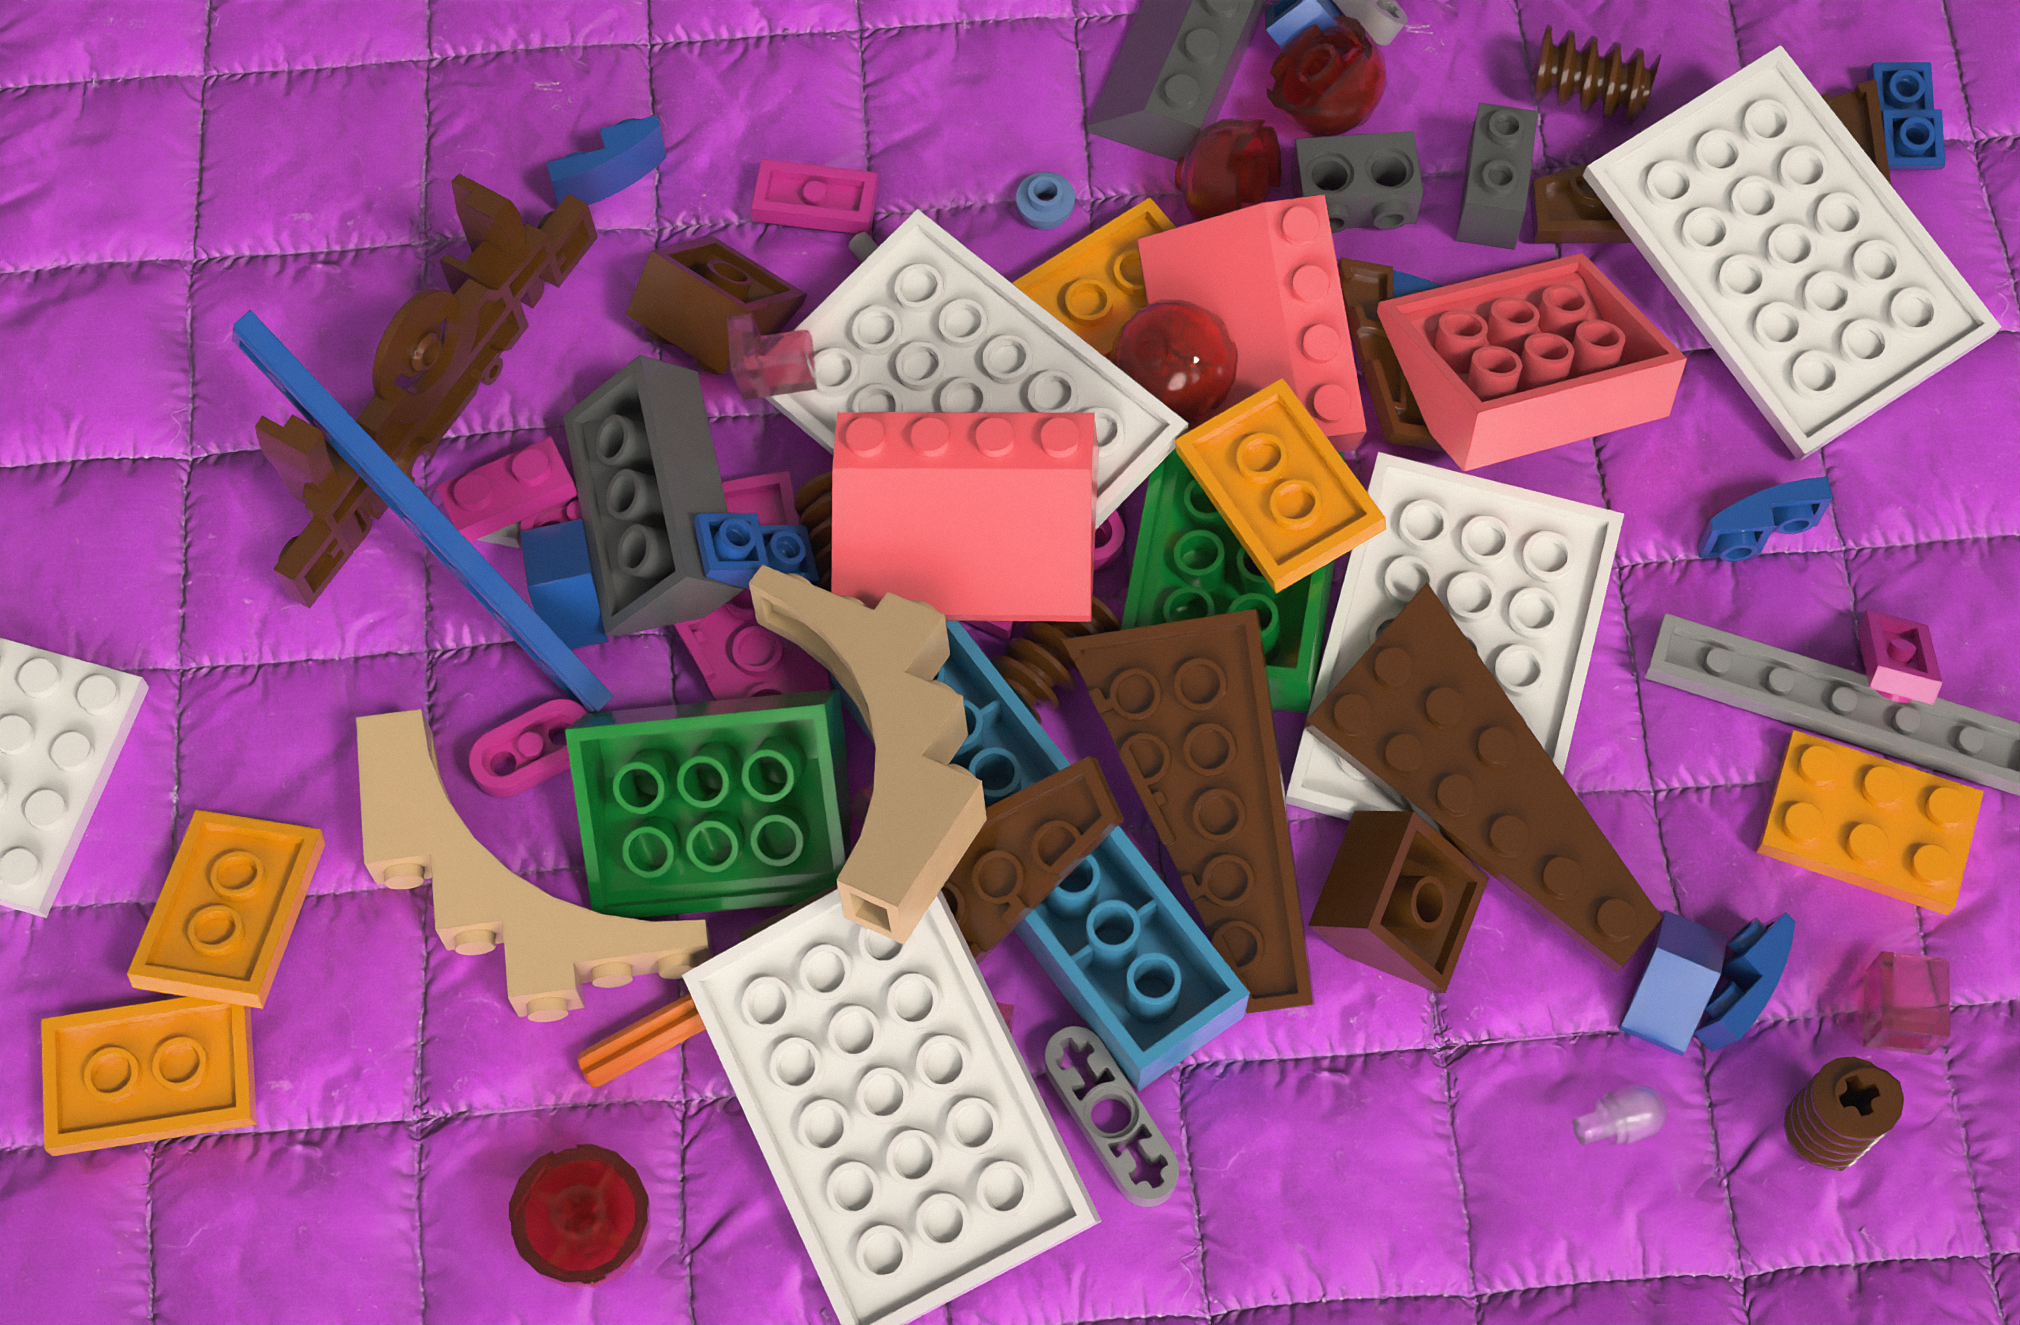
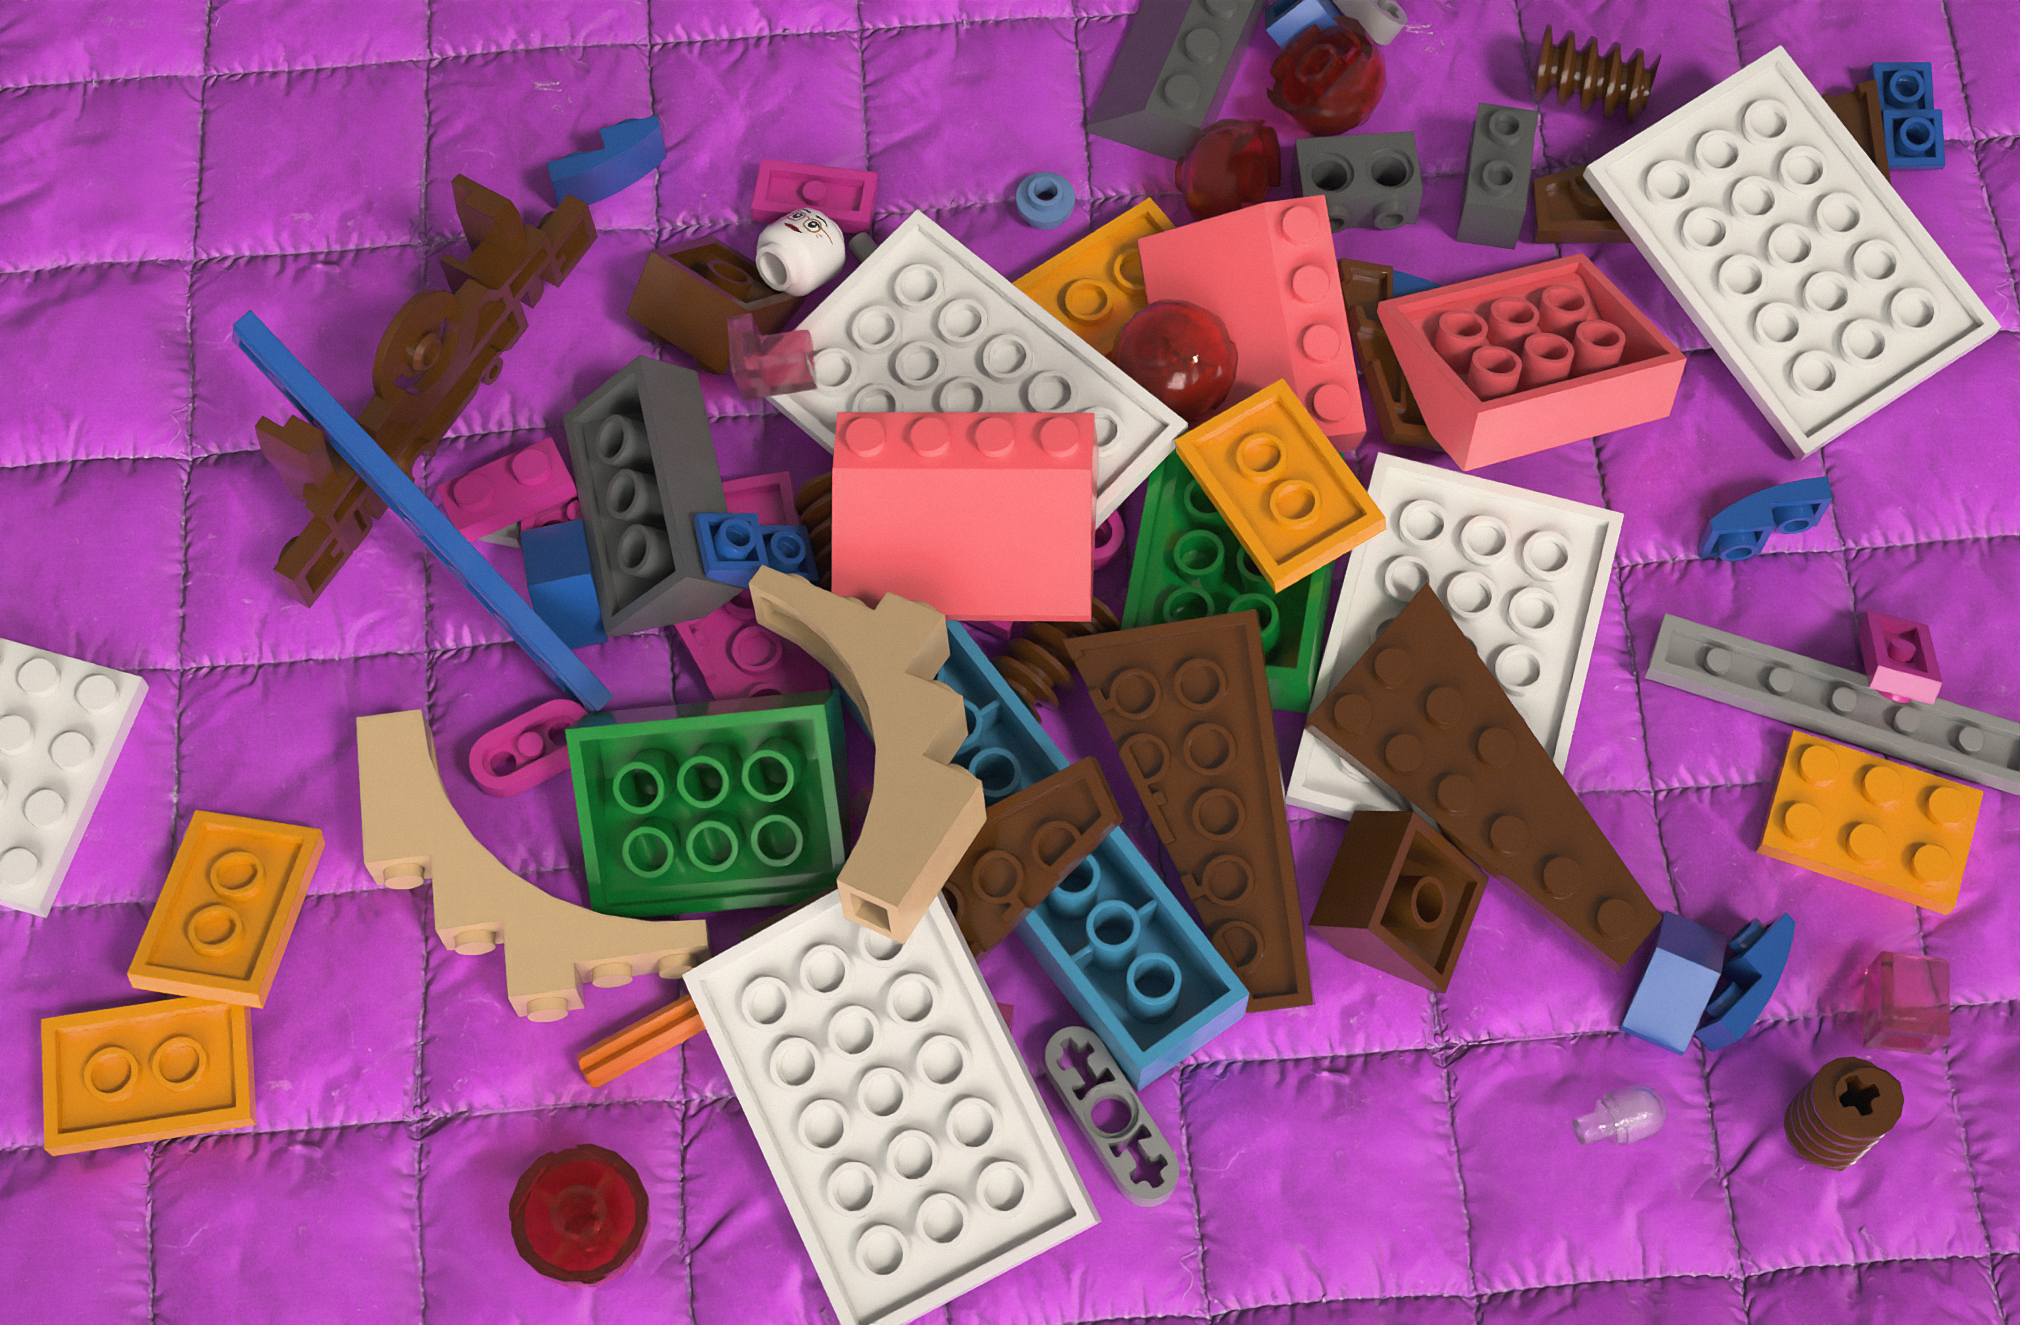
(800, 252): none -> white head

